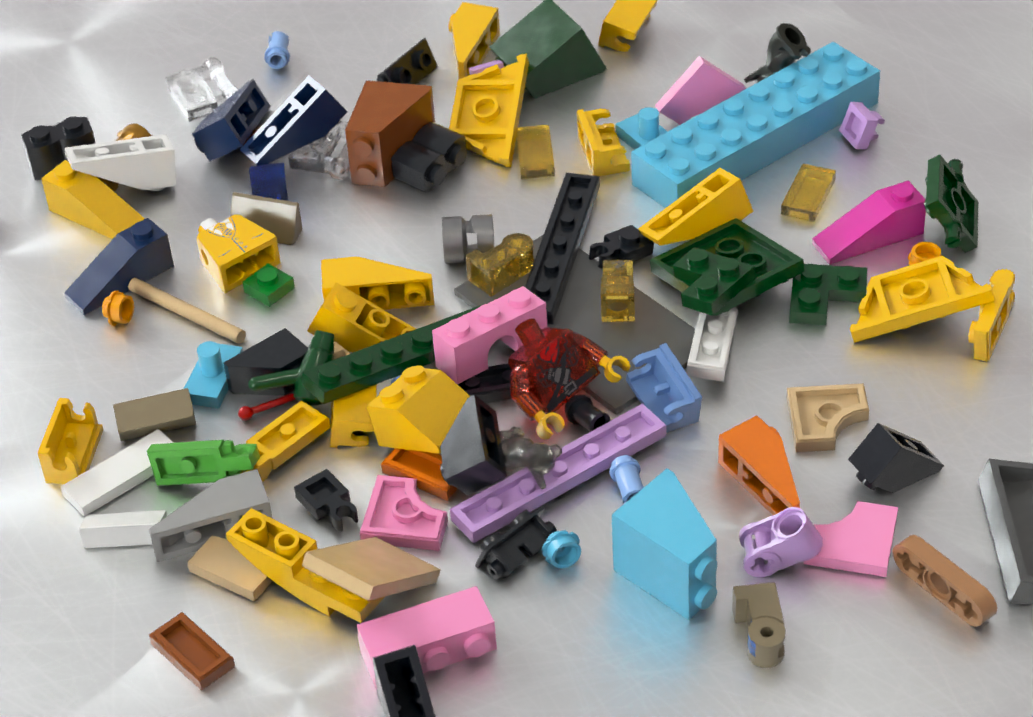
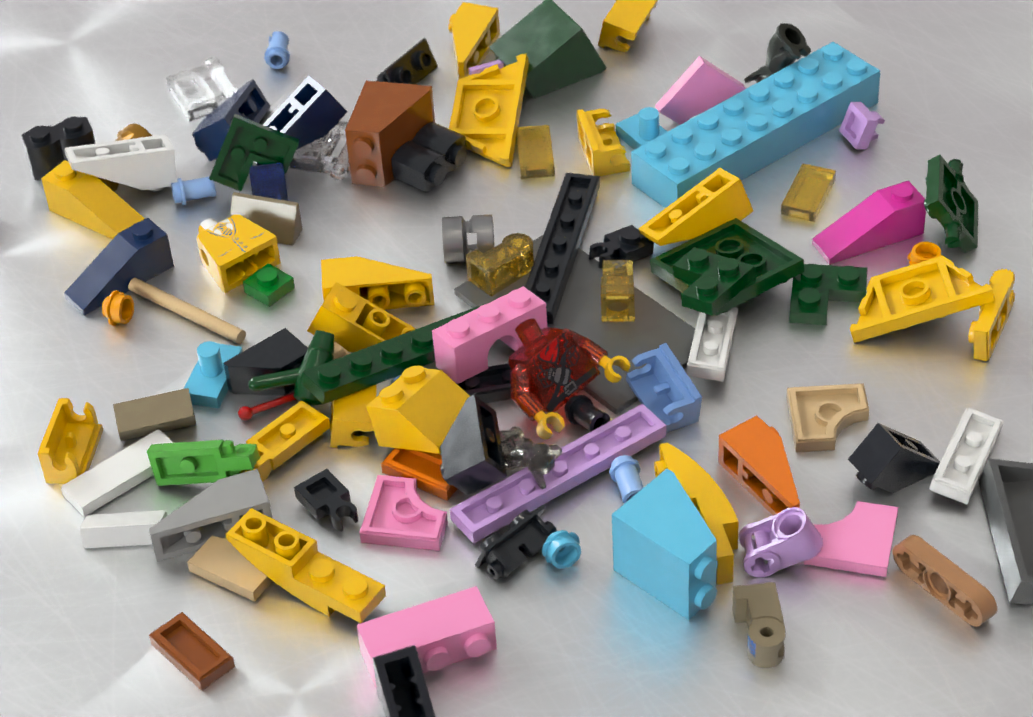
(192, 189): none -> light blue pin
(248, 143): none -> dark green plate
(370, 568): tan tile -> none
(710, 503): none -> yellow slope
(966, 455): none -> white tile

